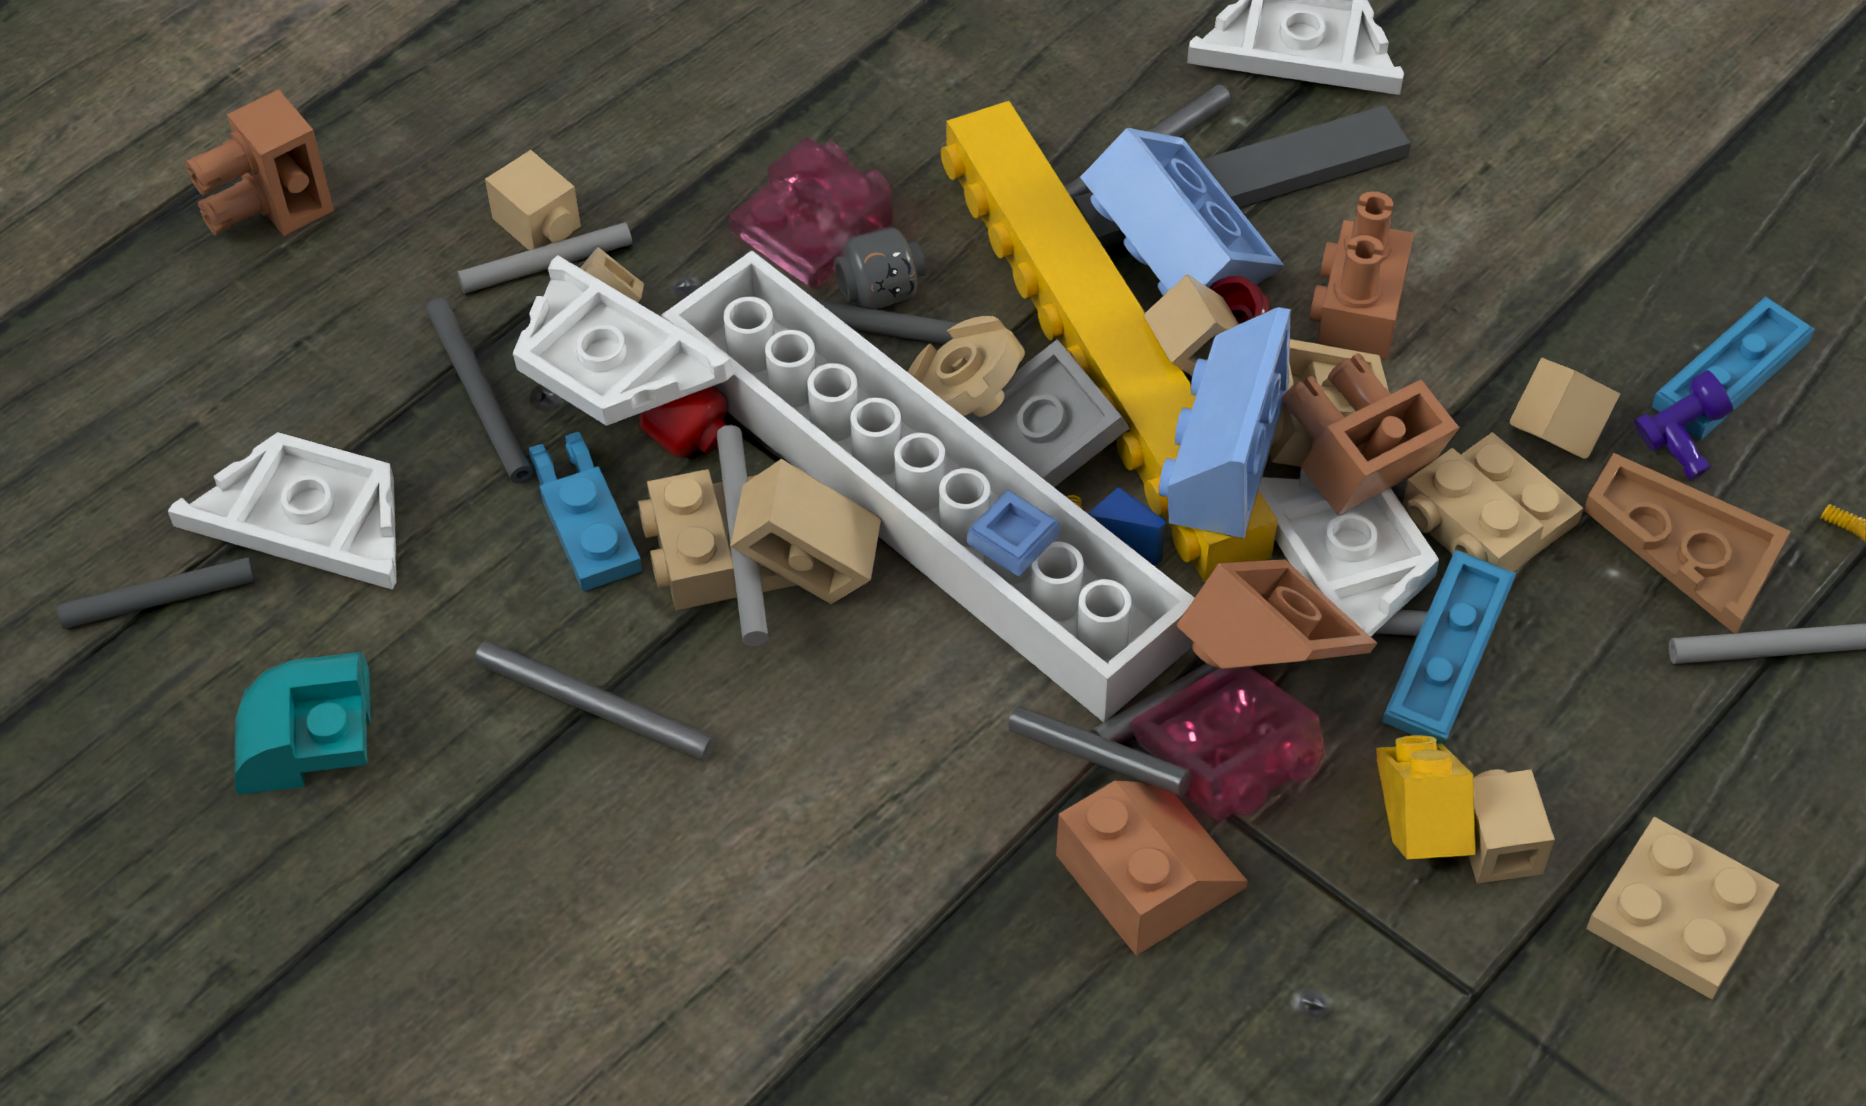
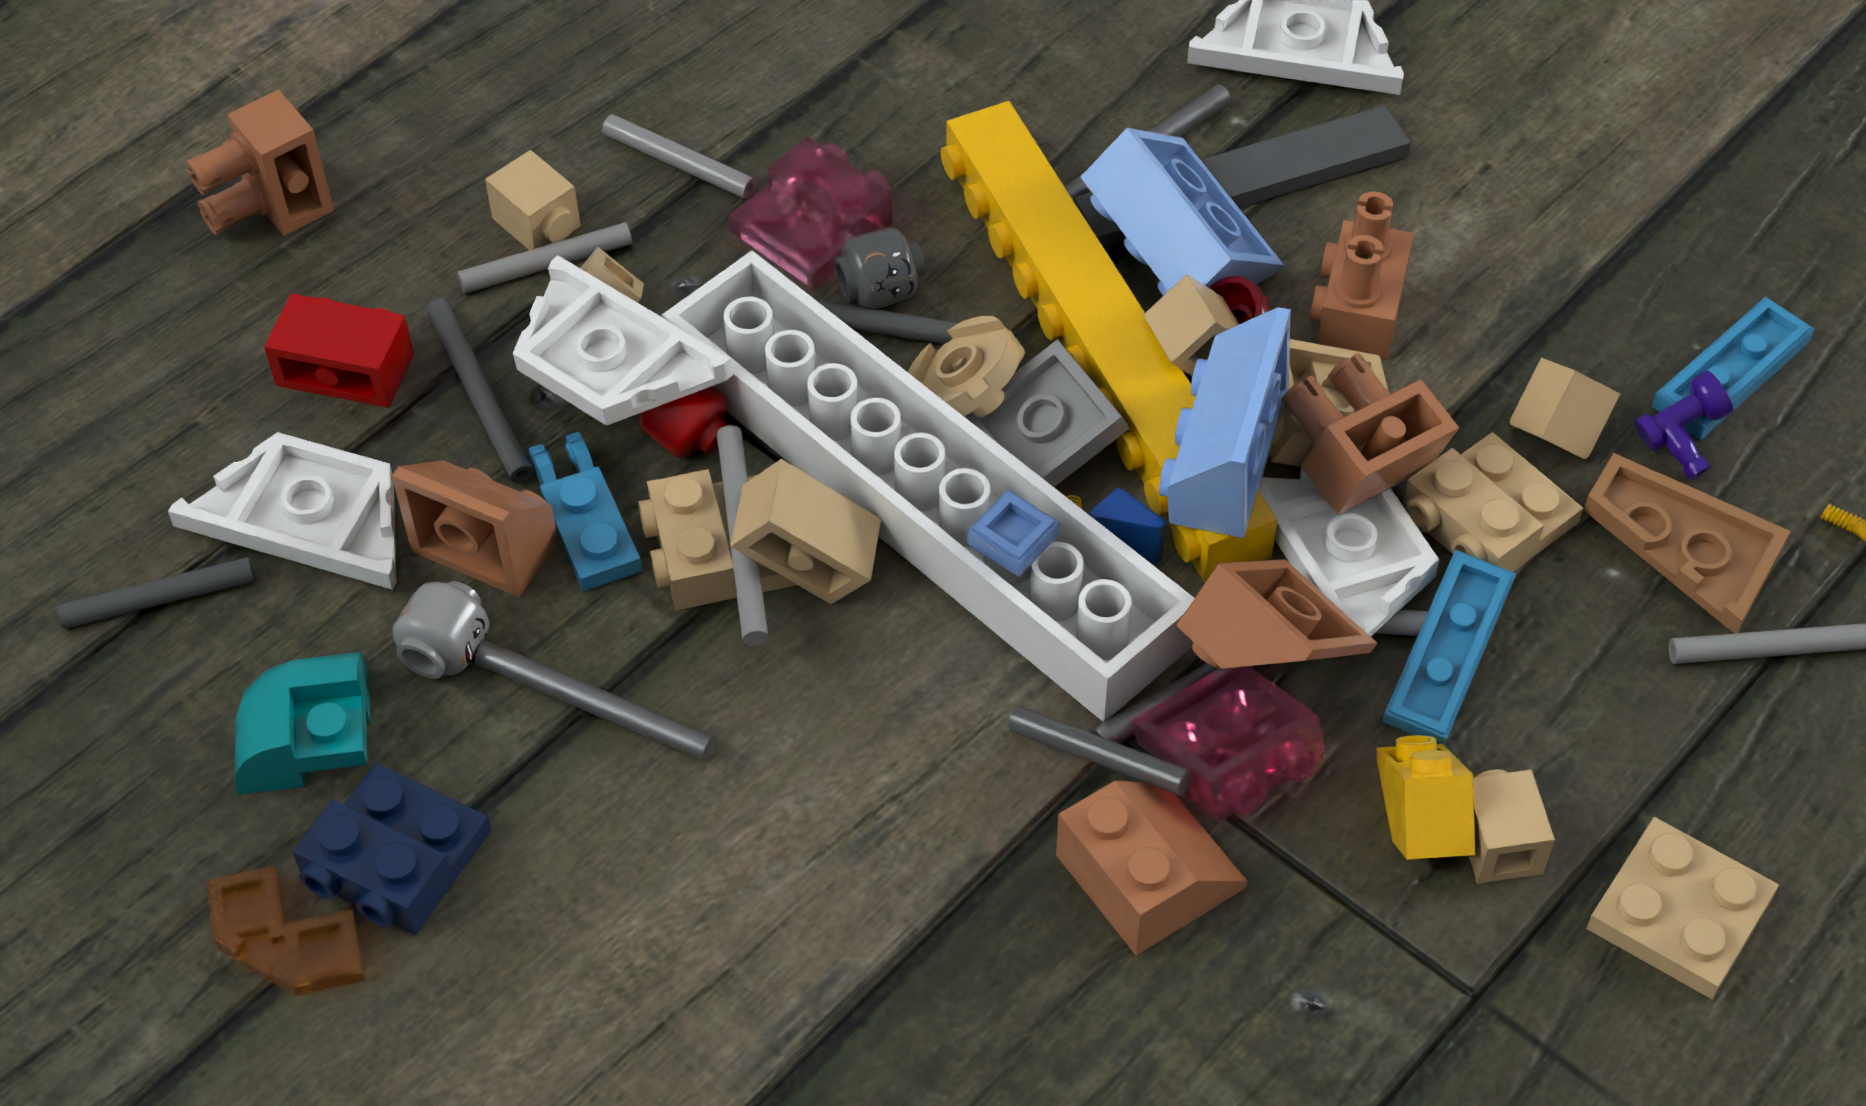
(294, 955): none -> clear orange tile
(339, 350): none -> red brick
(390, 848): none -> dark blue plate
(440, 629): none -> light grey head
(475, 523): none -> nougat slope
(679, 156): none -> light grey piece

